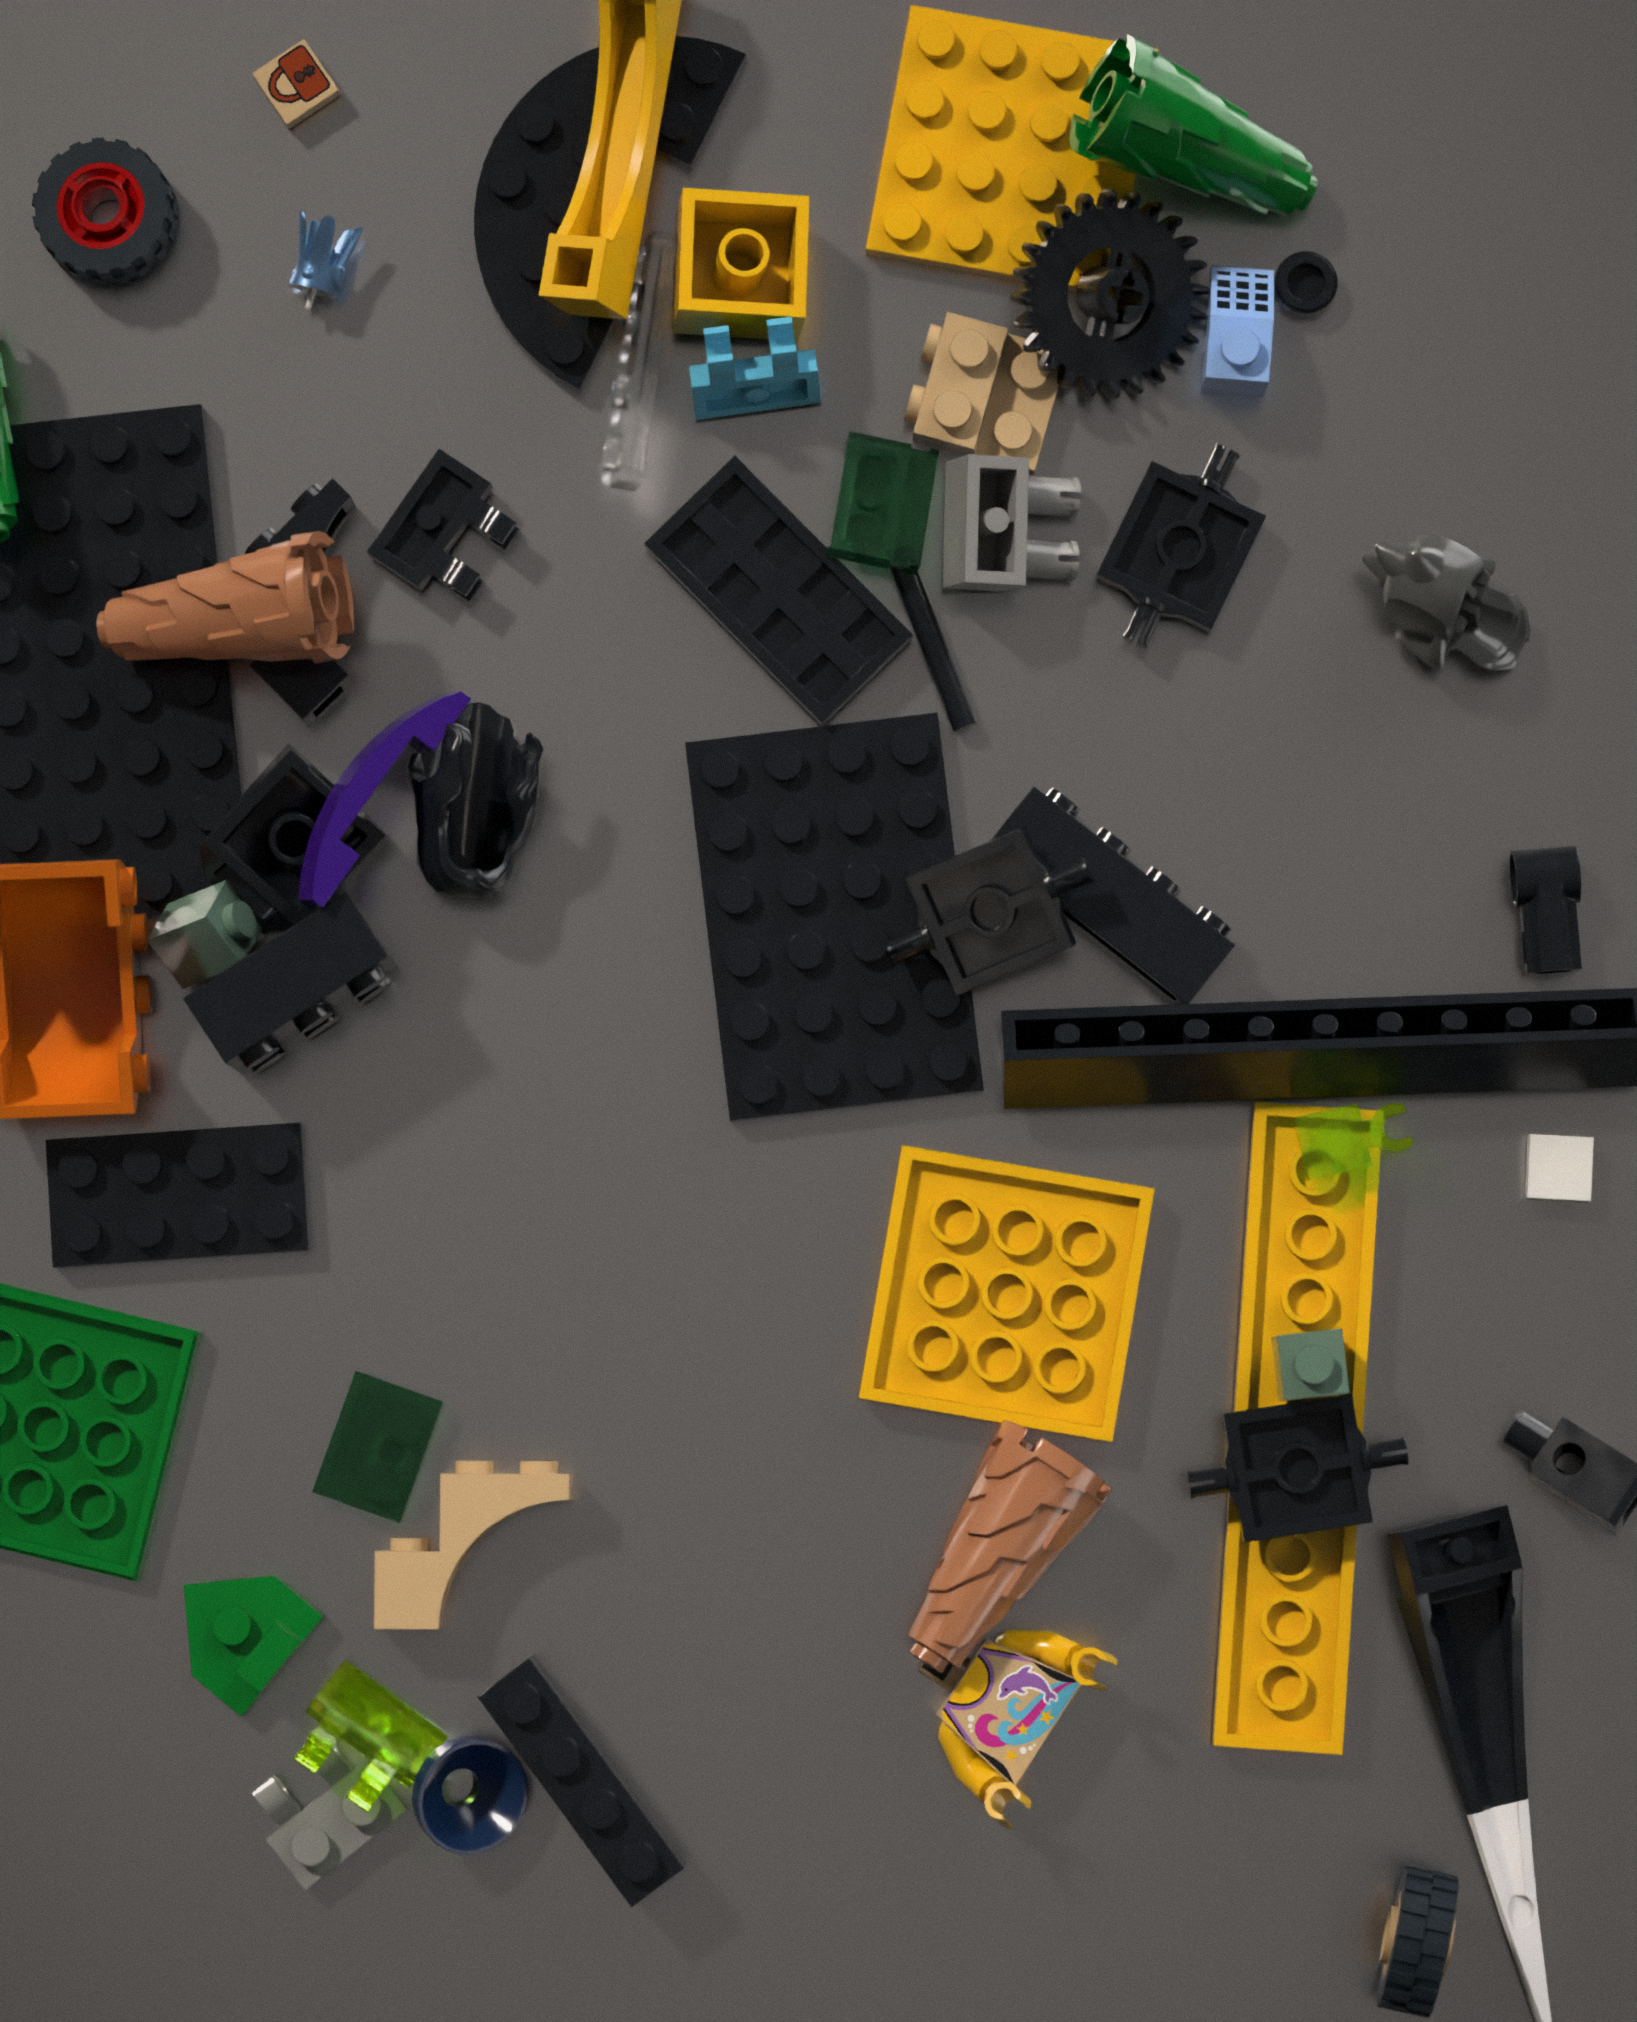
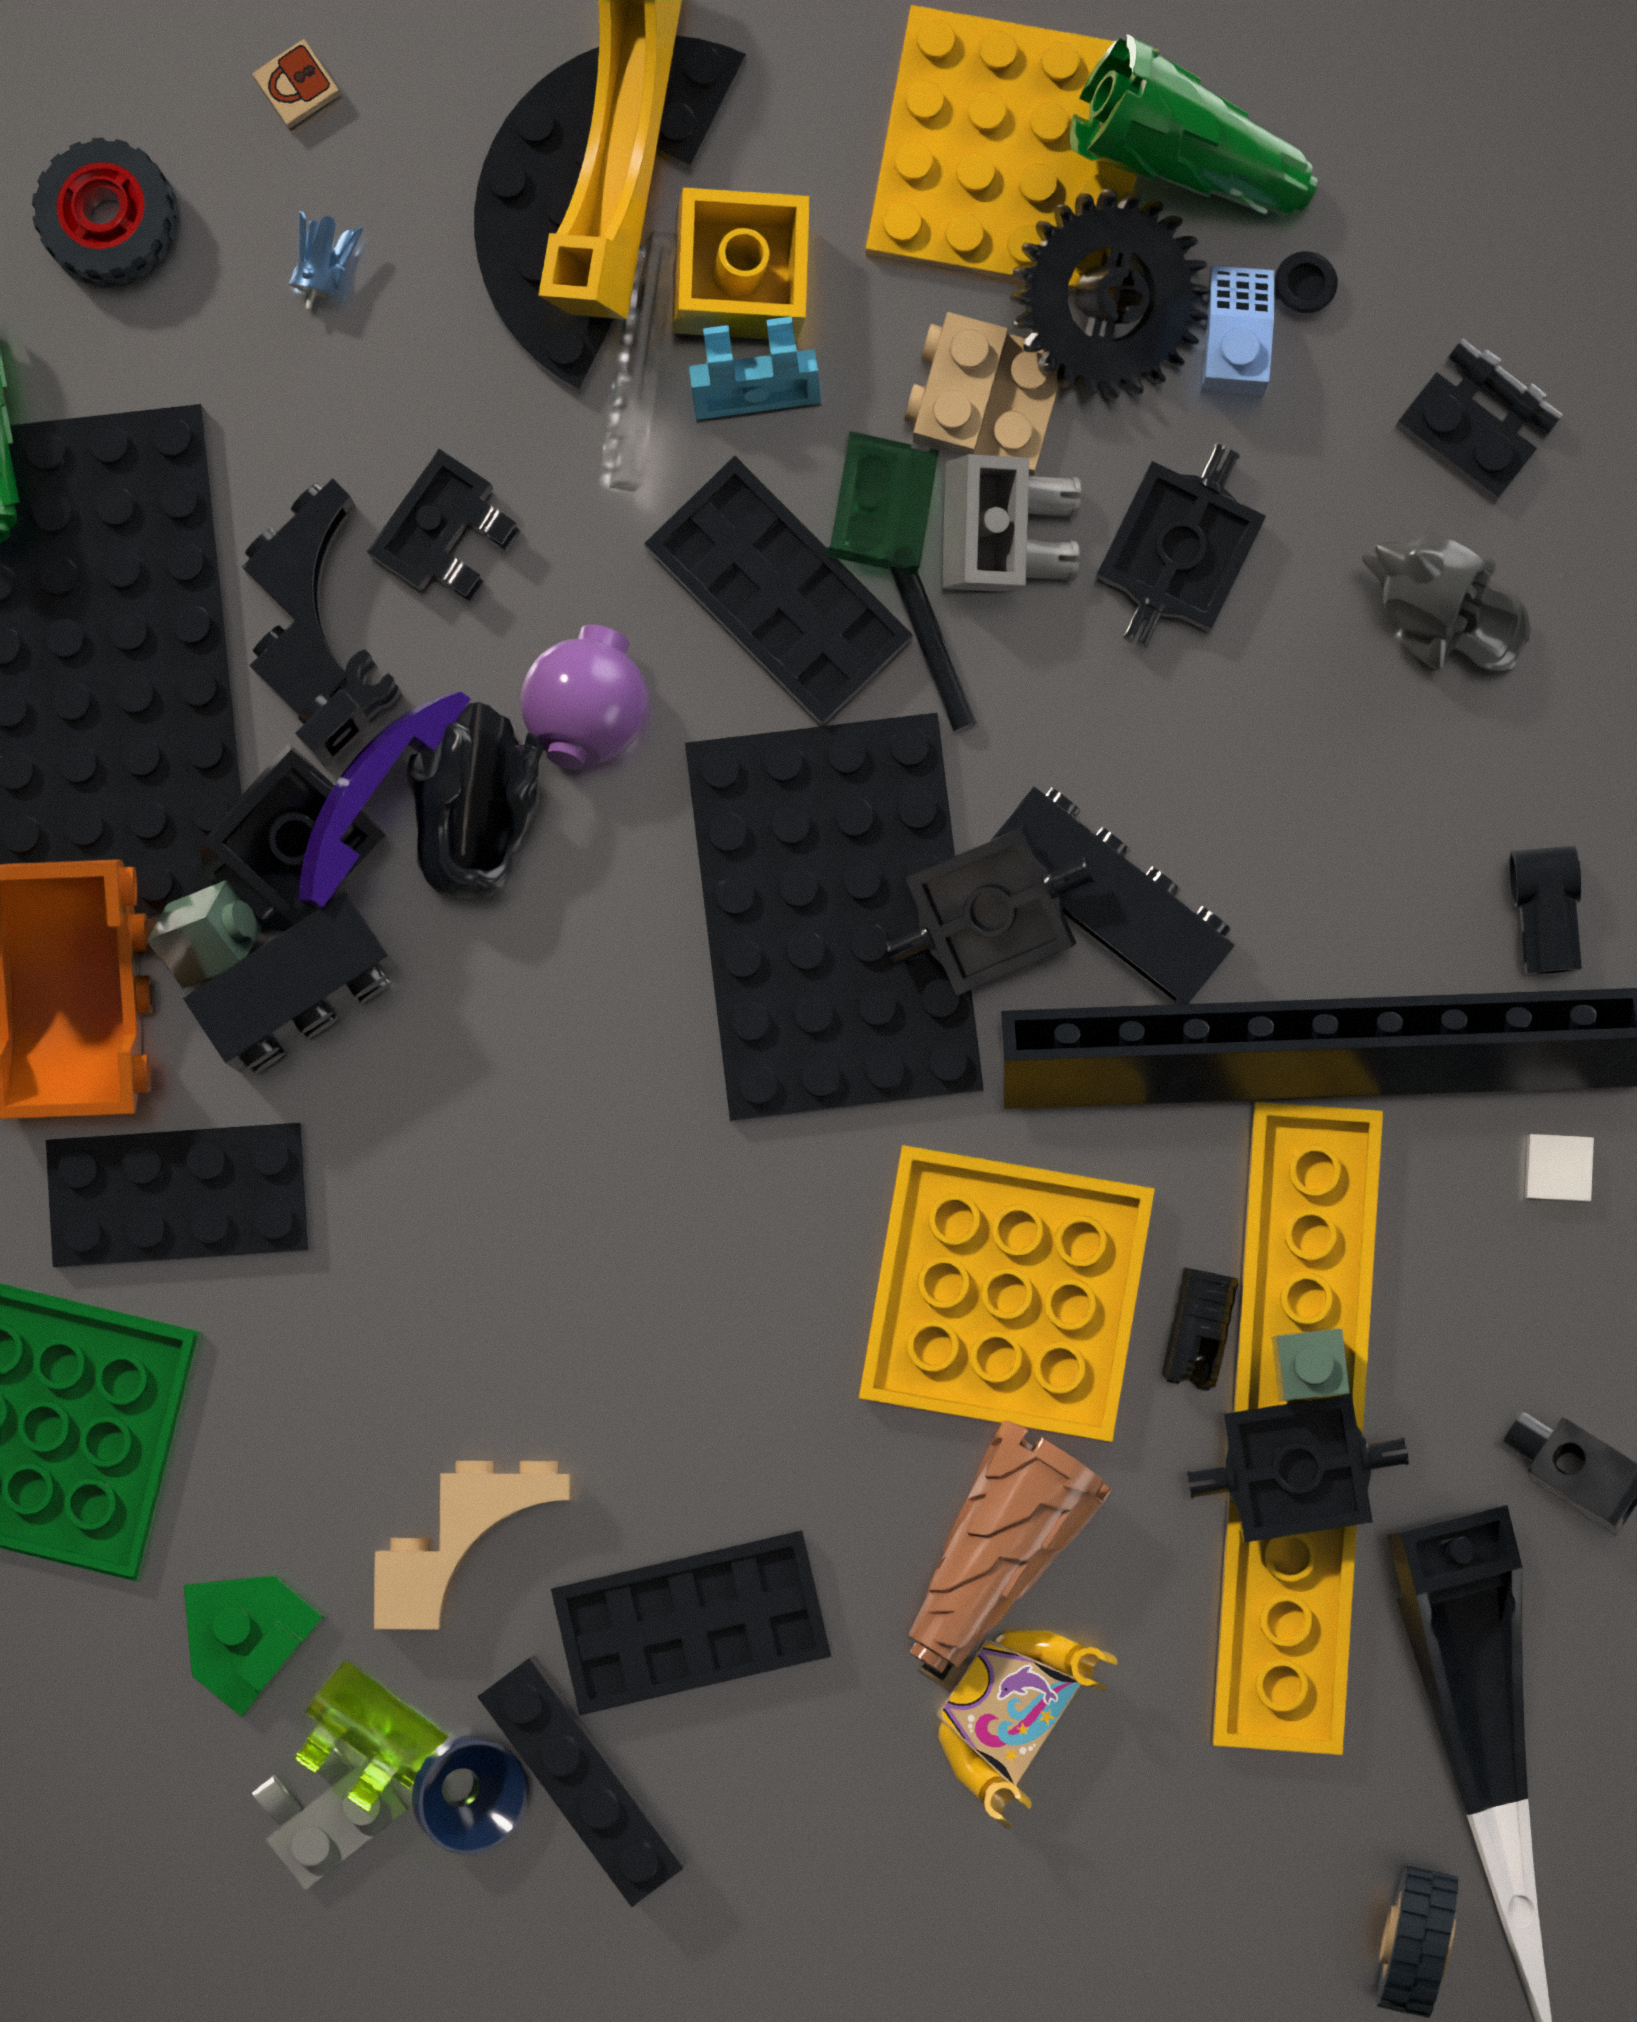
(255, 606): nougat cone -> none
(339, 719): none -> black plate
(378, 1447): clear green plate -> none
(585, 698): none -> medium lavender brick
(690, 1622): none -> black plate
(1199, 1328): none -> black hinge
(1339, 1140): clear neon green plate -> none
(1467, 434): none -> black plate

